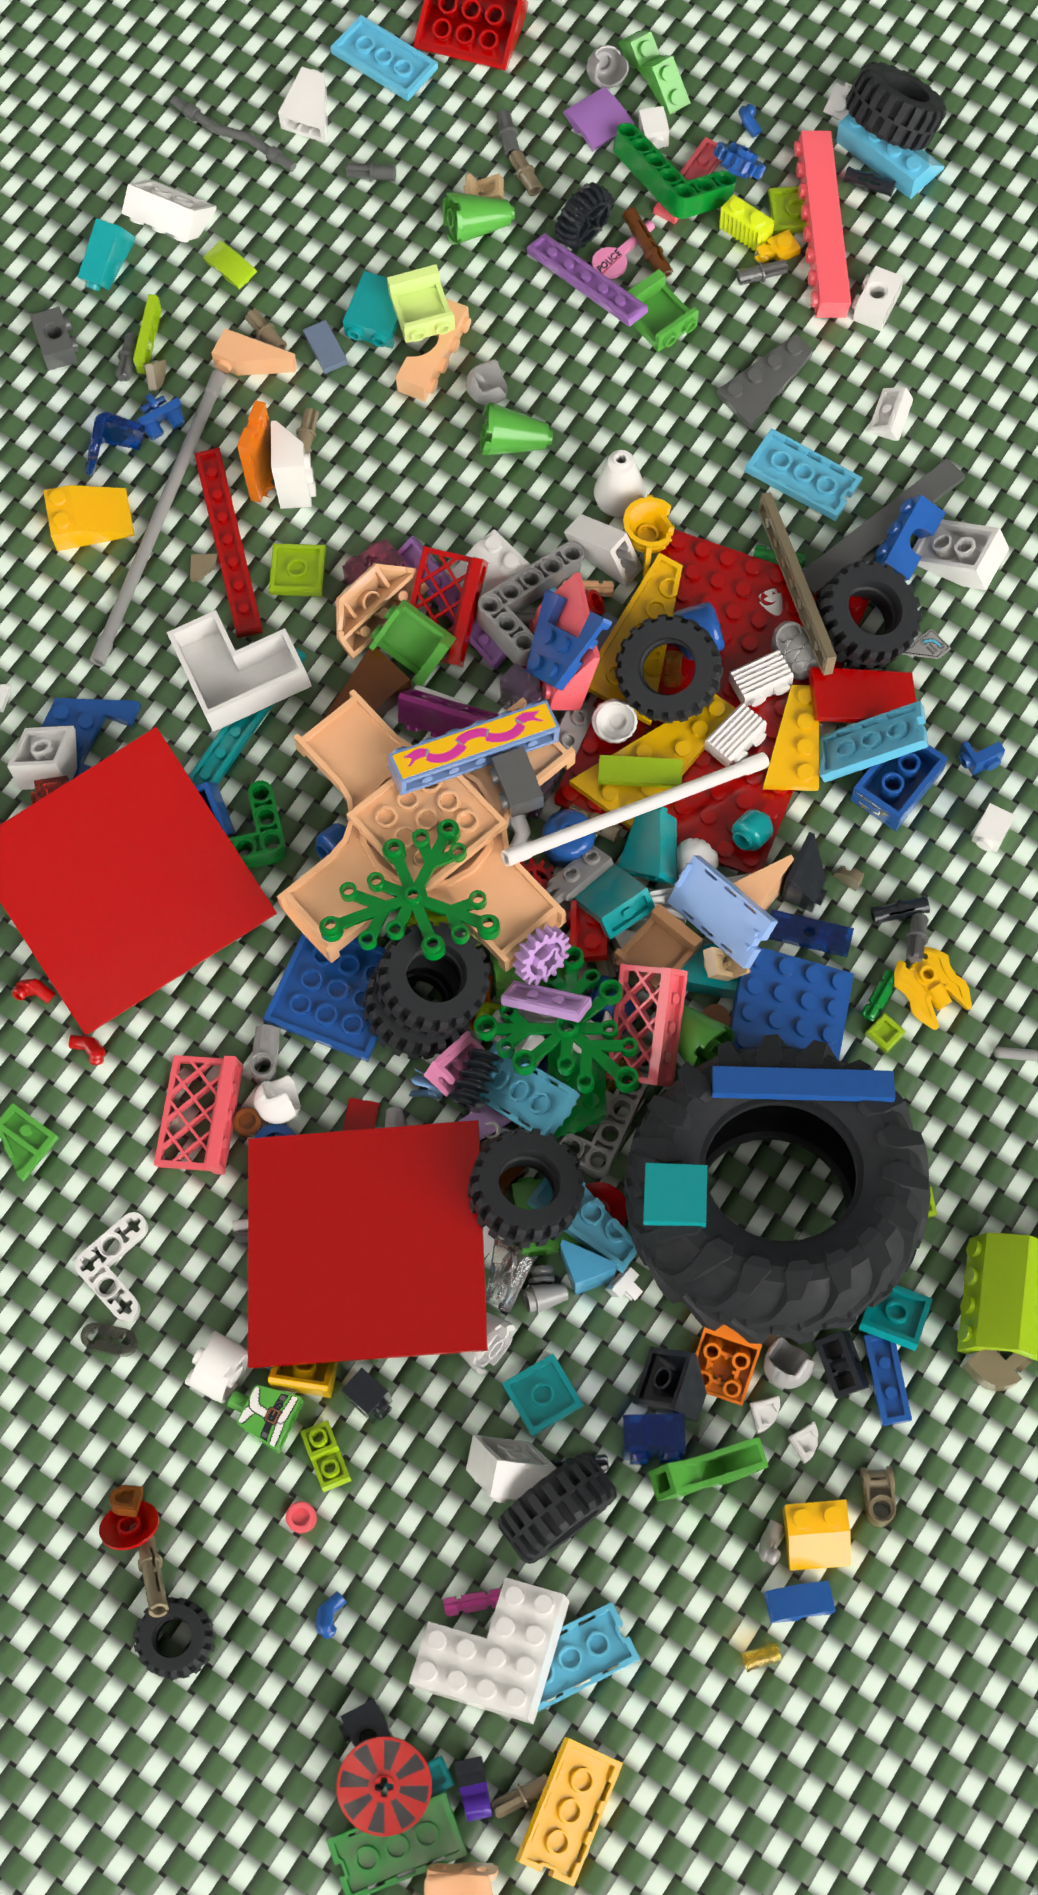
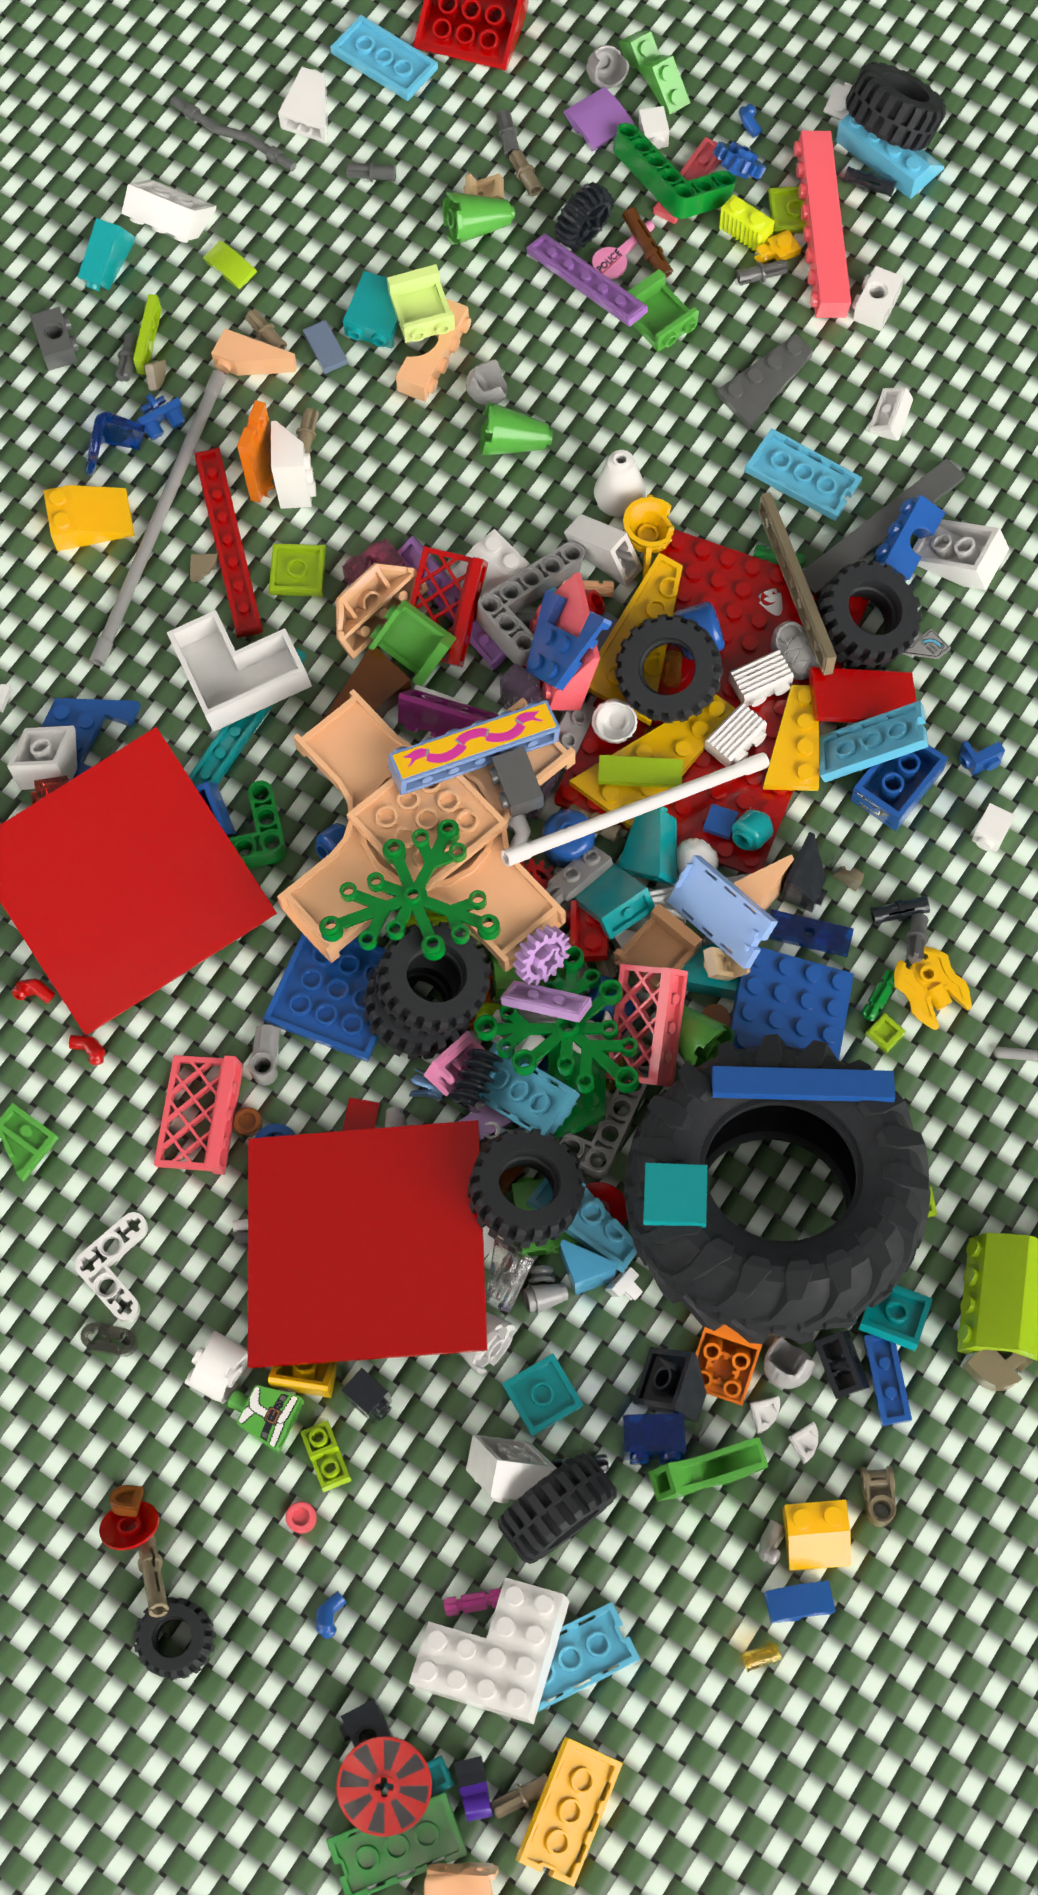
(277, 1100): white hair -> none
(720, 821): none -> blue tile

